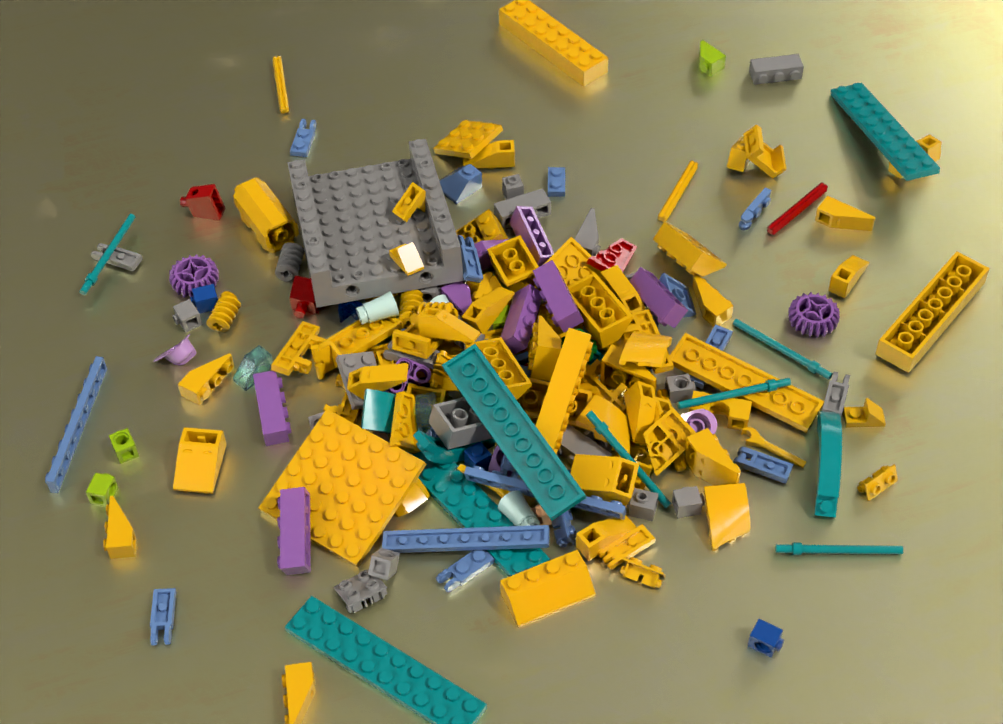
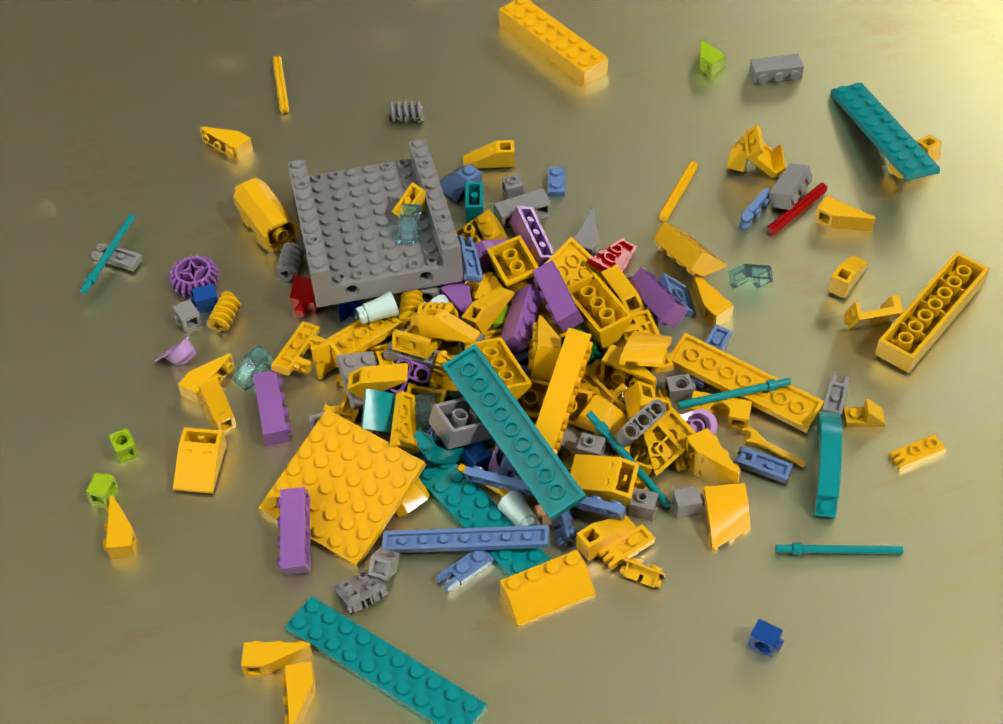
(74, 429): medium blue plate -> none
(162, 614): medium blue hinge -> none
(204, 202): red torso -> none
(216, 405): none -> yellow slope
(230, 142): none -> yellow slope
(269, 657): none -> yellow slope
(303, 139): medium blue hinge -> none
(405, 111): none -> light grey piece
(407, 258): slope -> none
(408, 223): none -> clear light blue slope
(468, 139): yellow plate -> none
(474, 200): none -> teal brick
(590, 445): none -> light grey brick
(646, 417): none -> light grey beam
(757, 274): none -> clear light blue slope
(790, 186): none -> light grey brick
(812, 318): medium lavender gear -> none
(812, 366): teal bar -> none
(879, 482): yellow hinge -> none
(889, 311): none -> yellow panel
(917, 452): none -> yellow hinge

